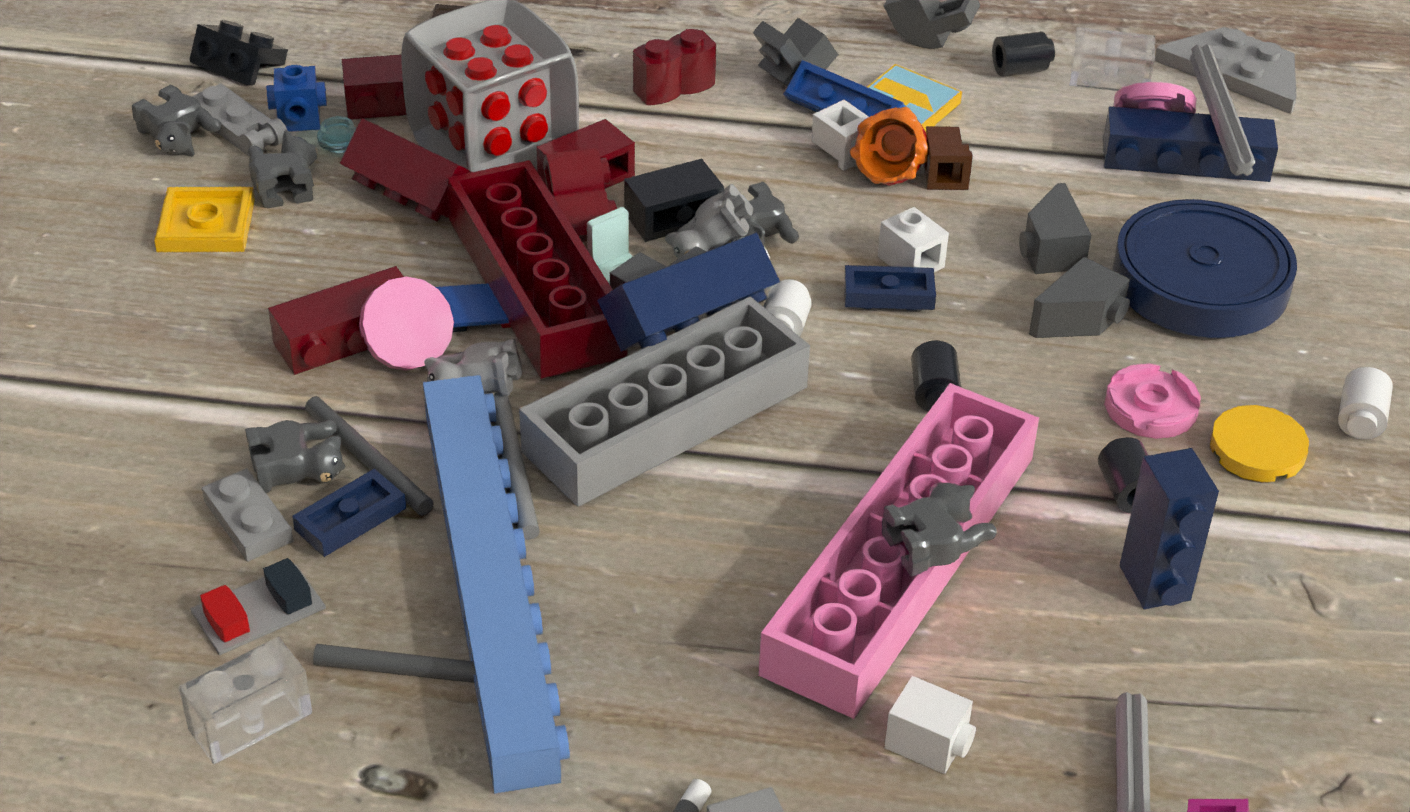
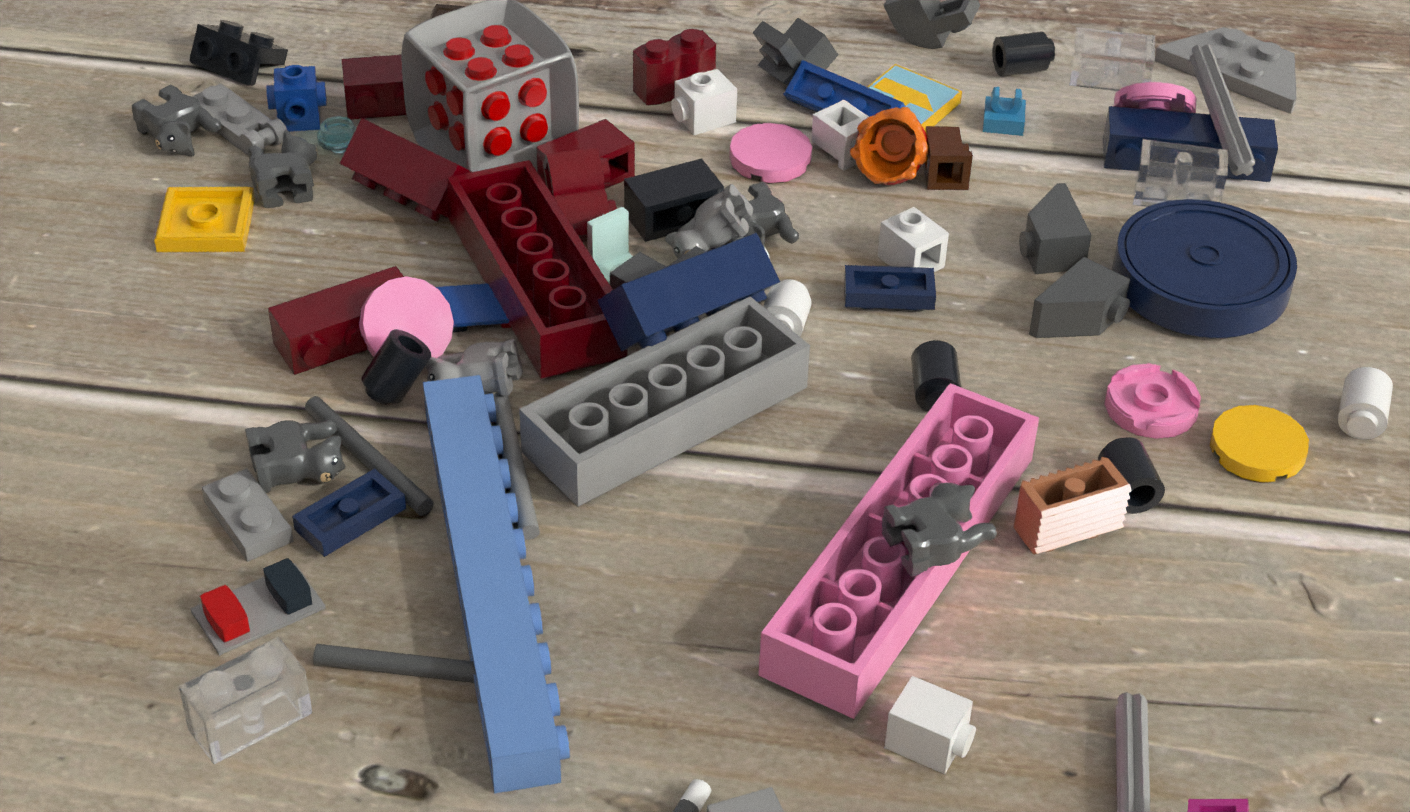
(395, 367): none -> black brick
(705, 101): none -> white brick
(770, 152): none -> bright pink tile
(1004, 114): none -> dark azure tile
(1071, 505): none -> nougat brick
(1168, 528): dark blue brick -> none
(1179, 172): none -> clear brick

